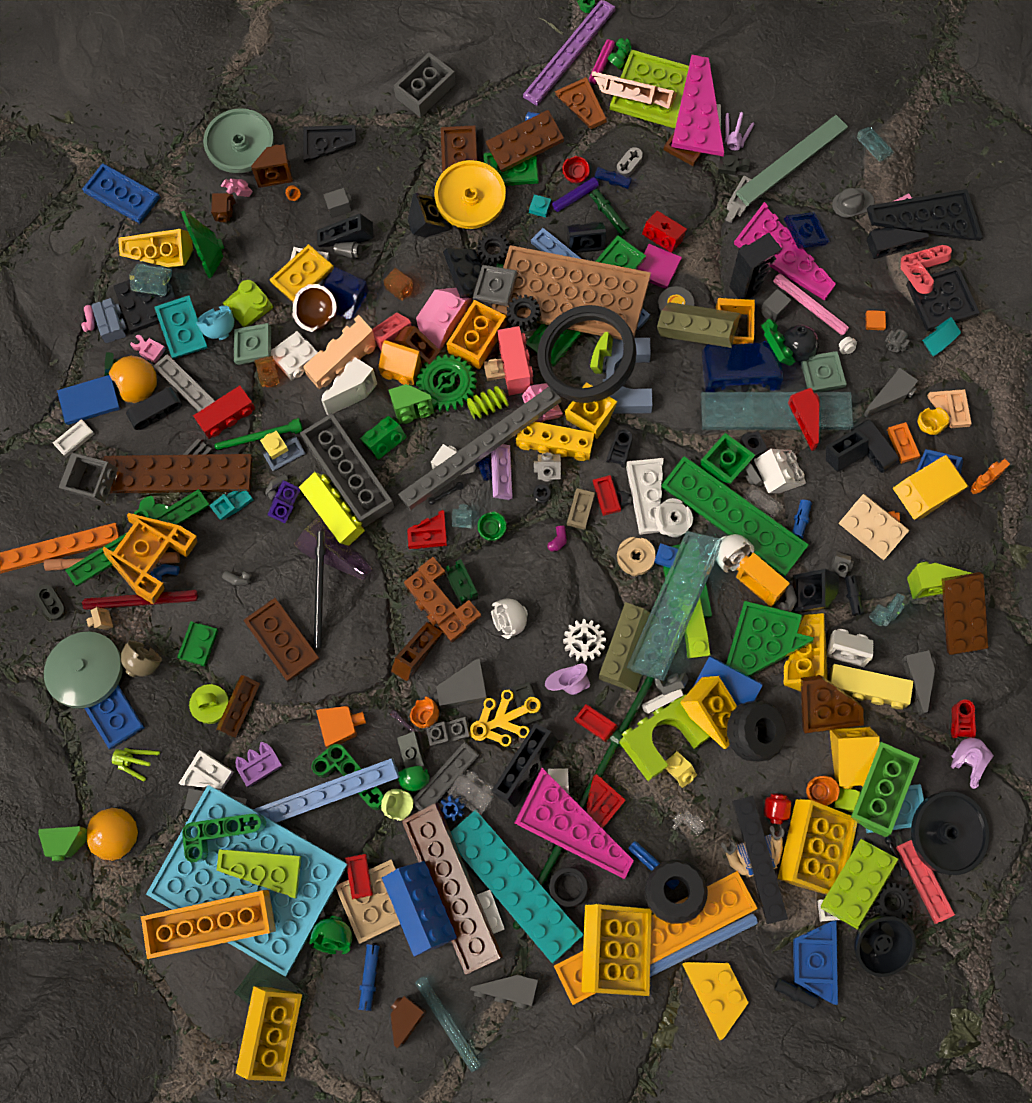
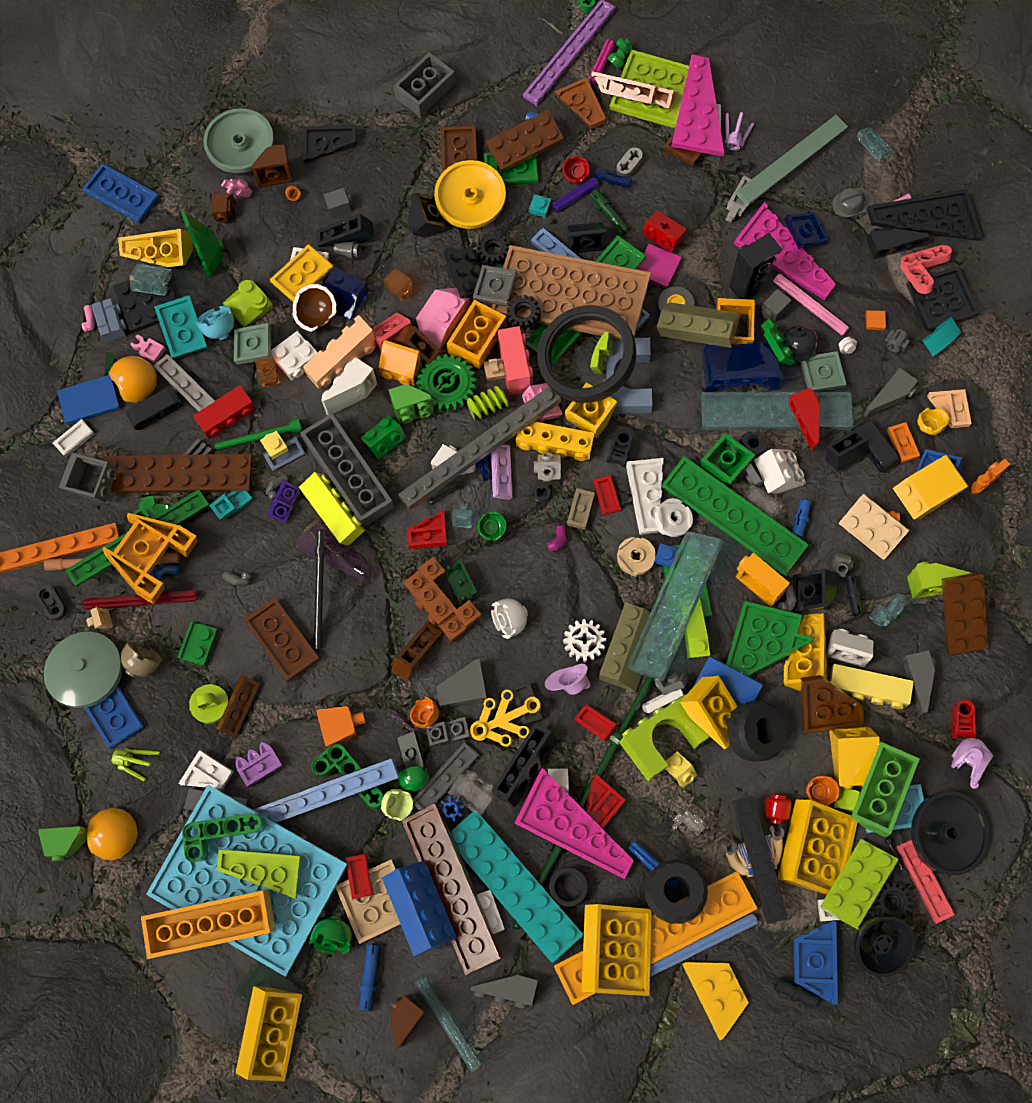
(732, 551): white cylinder -> none

